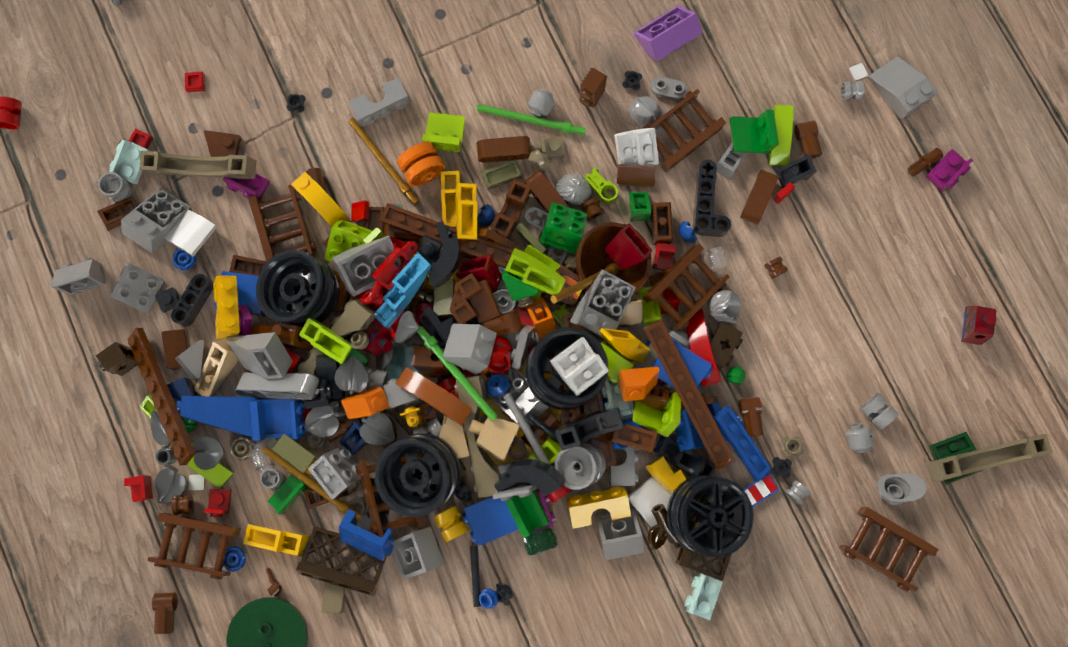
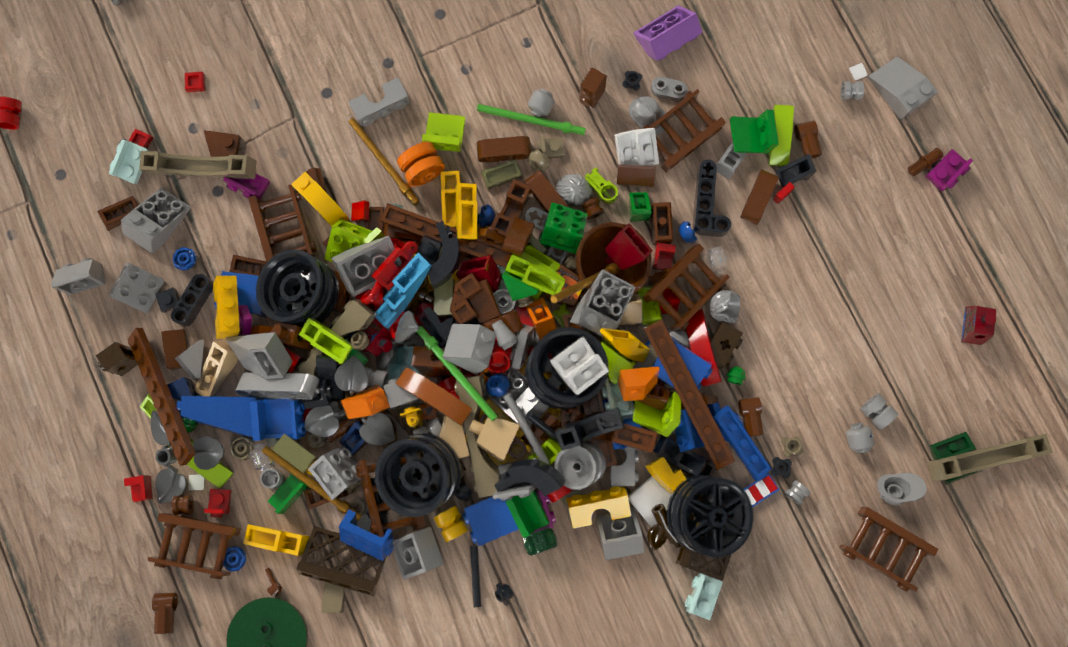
(115, 187): light grey wheel -> none
(190, 232): white slope -> none
(292, 98): black plate -> none
(488, 598): blue plate -> none
(504, 335): none -> light grey cone
(518, 236): none -> reddish brown beam
(776, 267): reddish brown wheel -> none

